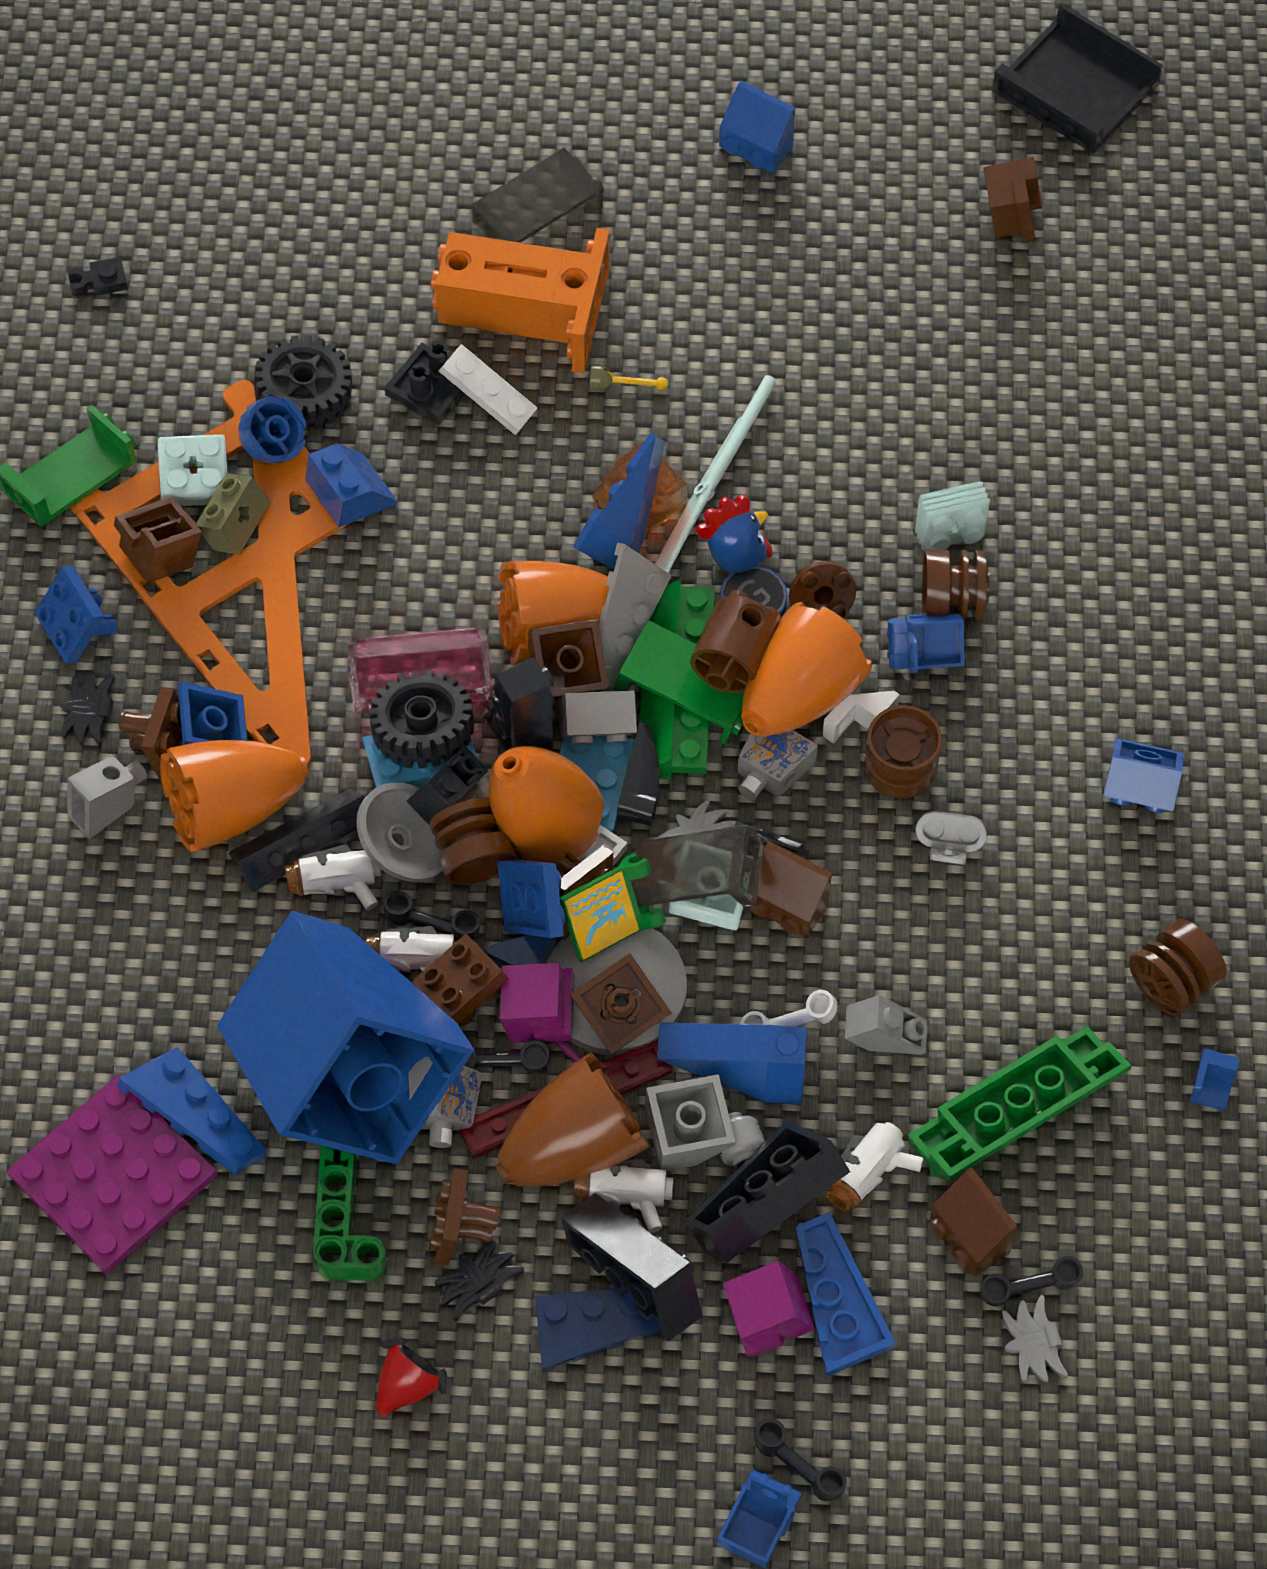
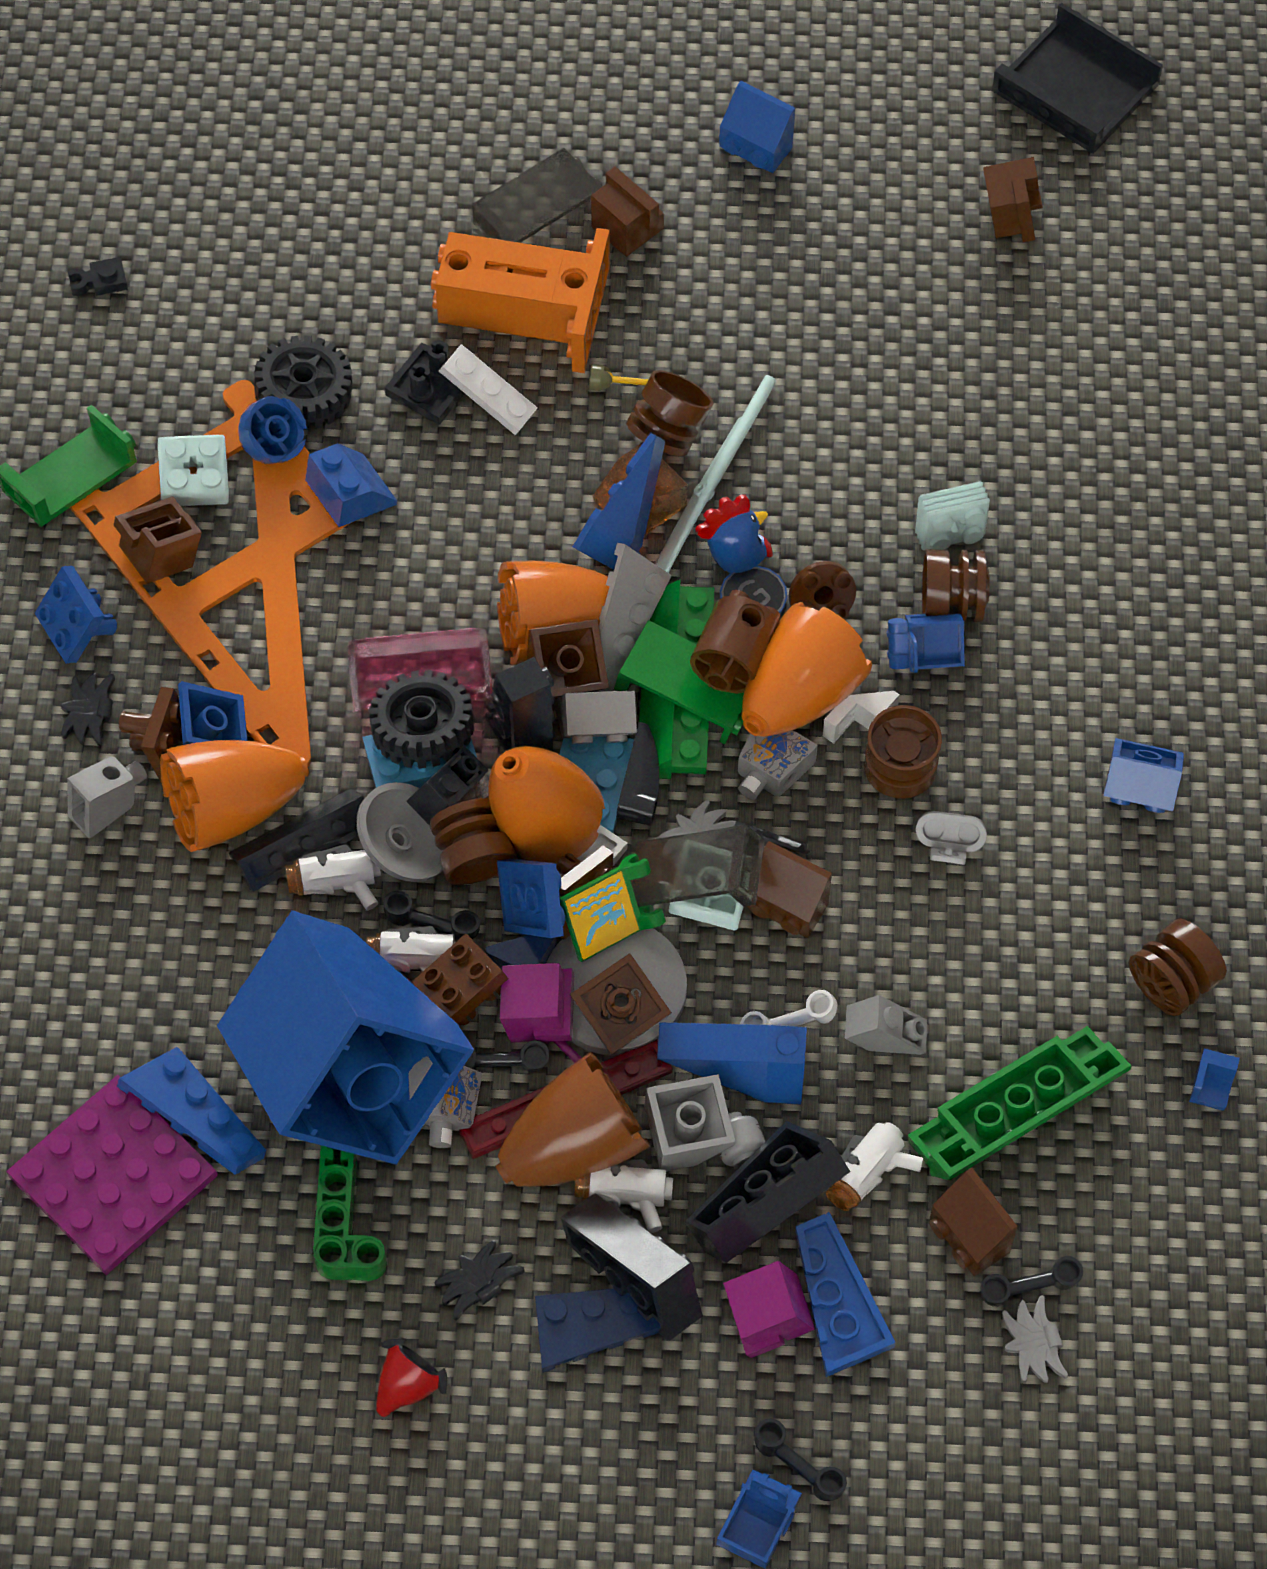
(233, 513): olive brick -> none
(459, 1218): reddish brown plate -> none
(625, 212): none -> reddish brown plate
(670, 411): none -> reddish brown wheel

